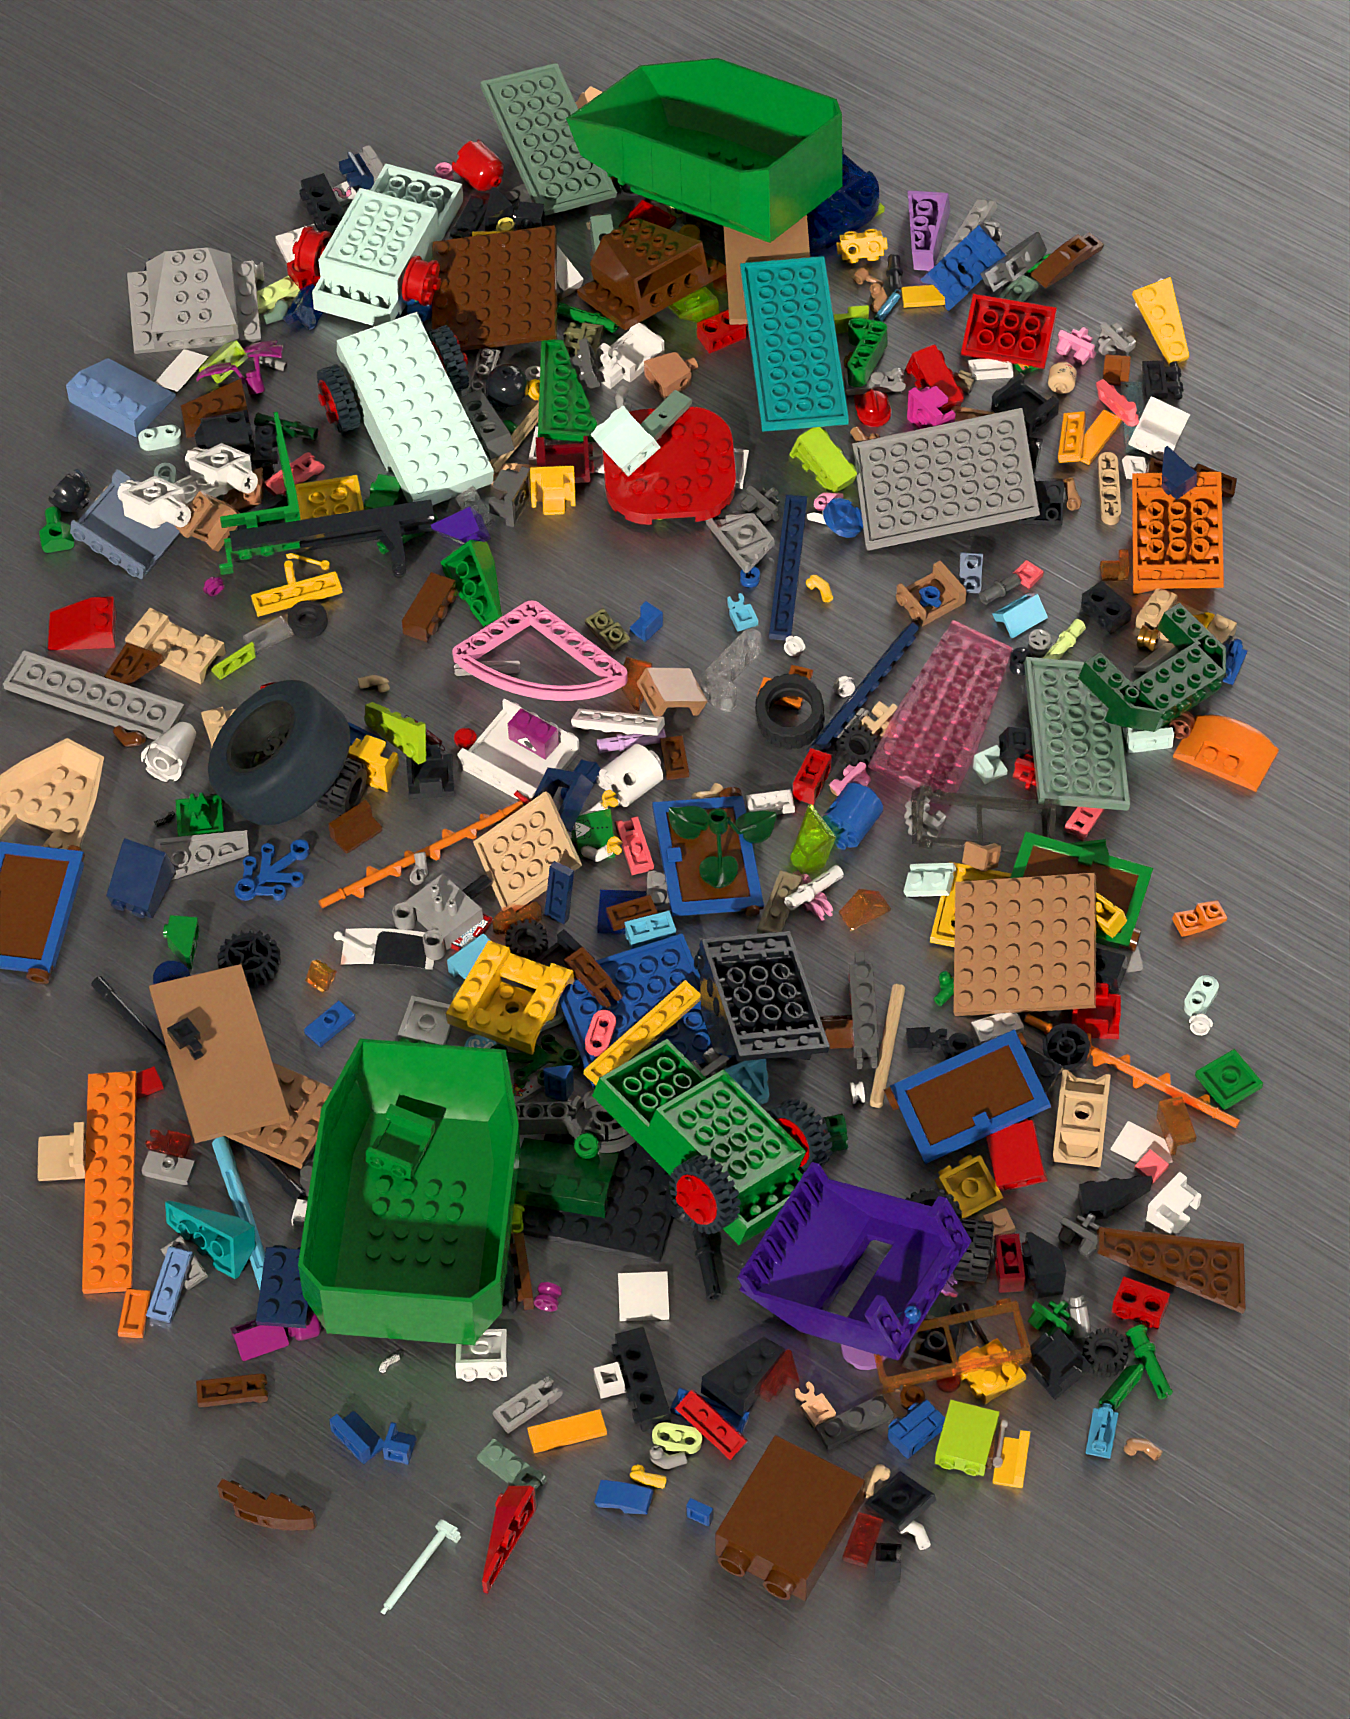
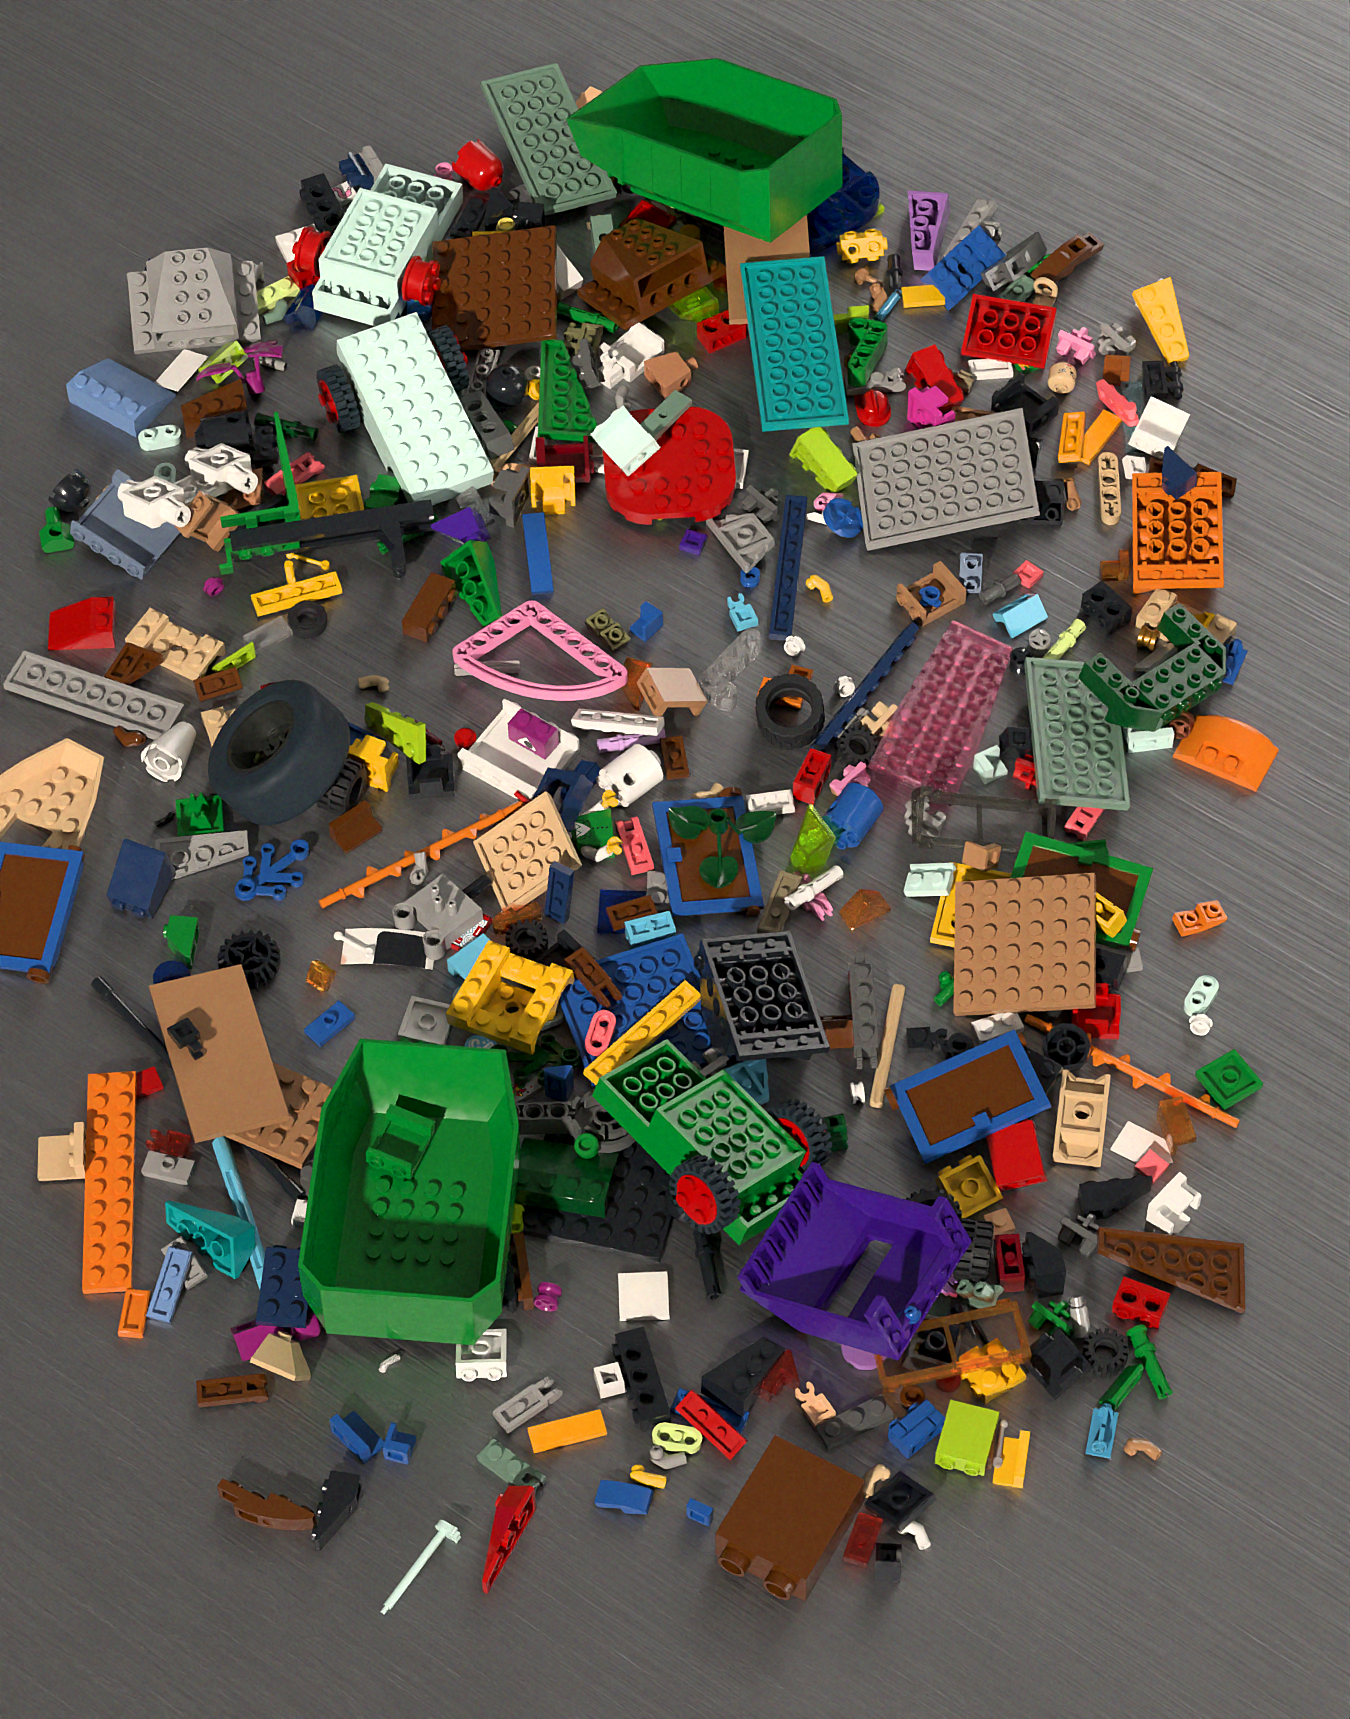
(217, 684): none -> reddish brown plate
(282, 1357): none -> tan slope
(339, 1503): none -> black slope
(537, 553): none -> blue slope
(693, 542): none -> dark purple tile
(978, 1294): none -> sand green hips
(1045, 296): none -> tan piece

